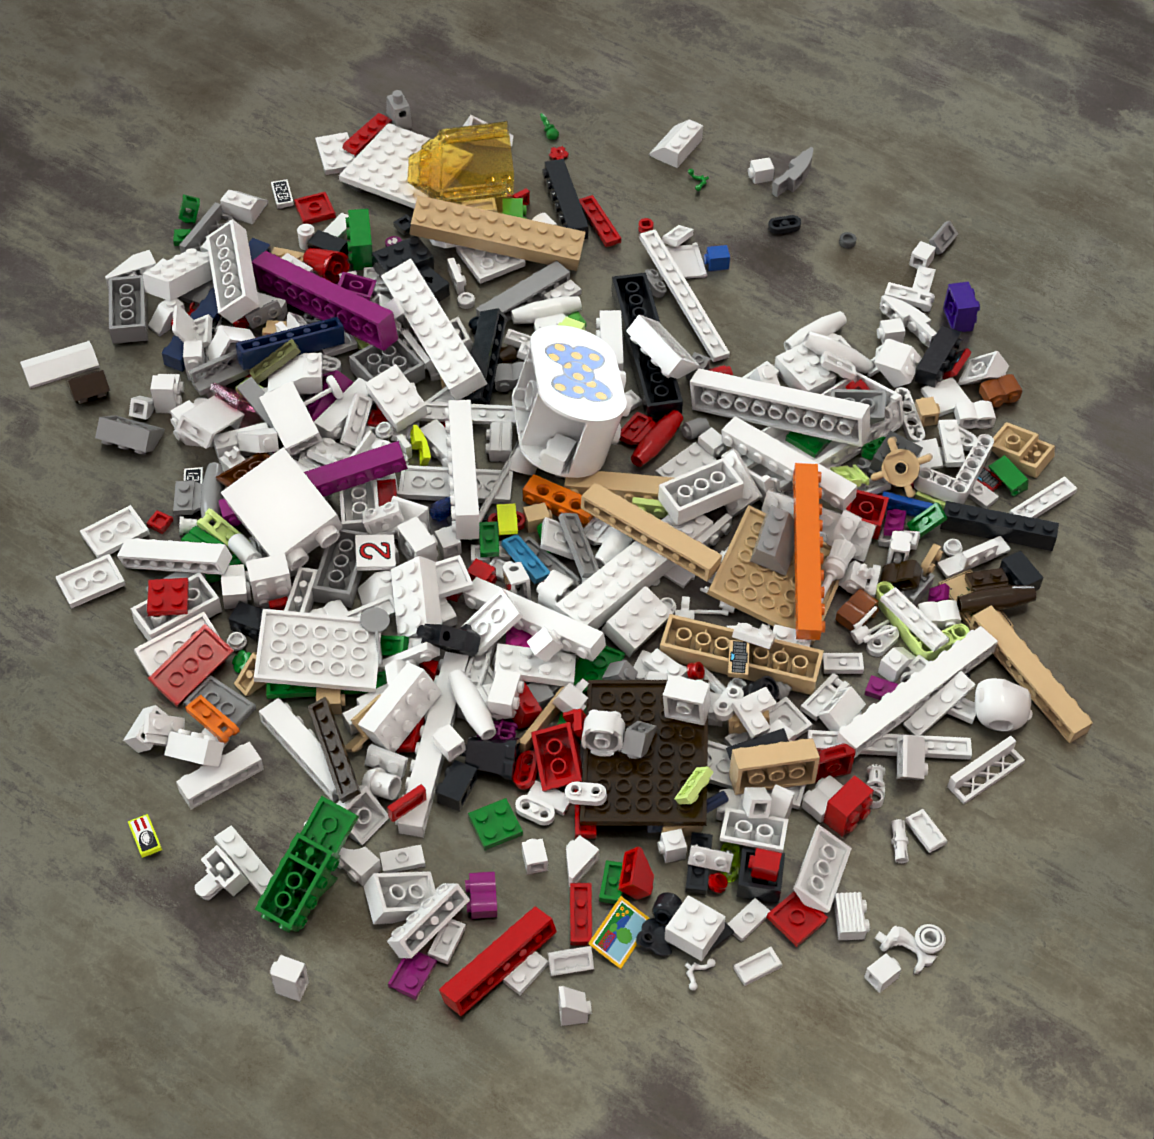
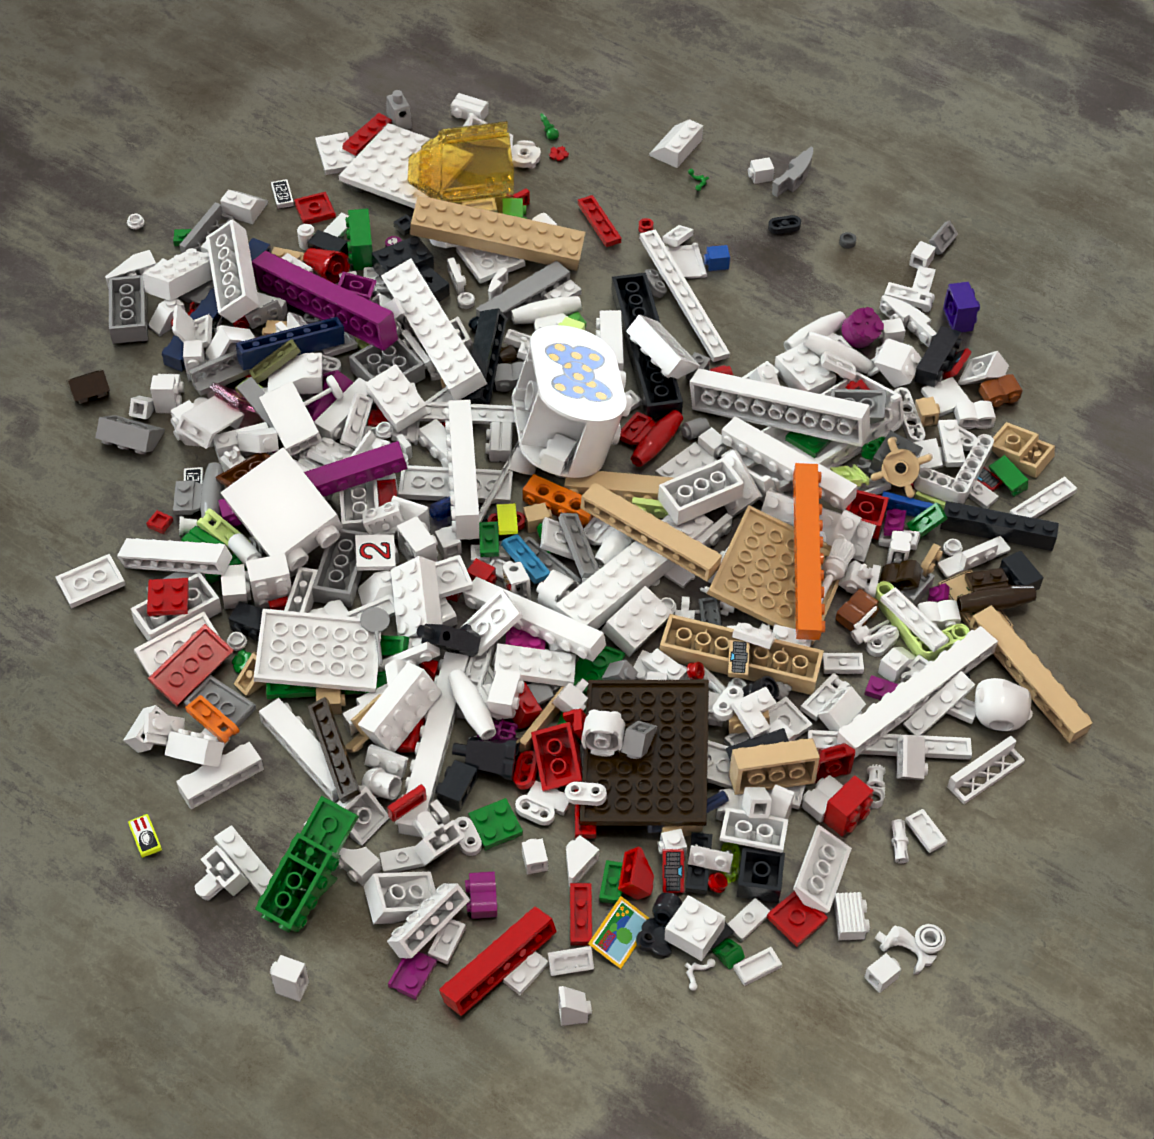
(59, 364): white slope -> none
(111, 532): white plate -> none
(135, 221): none -> white plate
(191, 203): green brick -> none
(420, 443): neon yellow slope -> none
(435, 838): none -> white brick
(439, 812): none -> white plate
(449, 742): white brick -> none
(464, 106): none -> white brick
(471, 835): none -> white plate
(498, 282): none -> white slope
(532, 155): none -> white plate
(545, 643): white brick -> none
(564, 196): black brick -> none
(673, 870): none -> tile
(686, 699): white brick -> none
(693, 786): yellowish green plate -> none
(710, 610): none -> dark grey plate
(729, 953): none -> green slope
(765, 864): red brick -> none
(775, 541): light grey slope -> none
(862, 327): none -> magenta piece

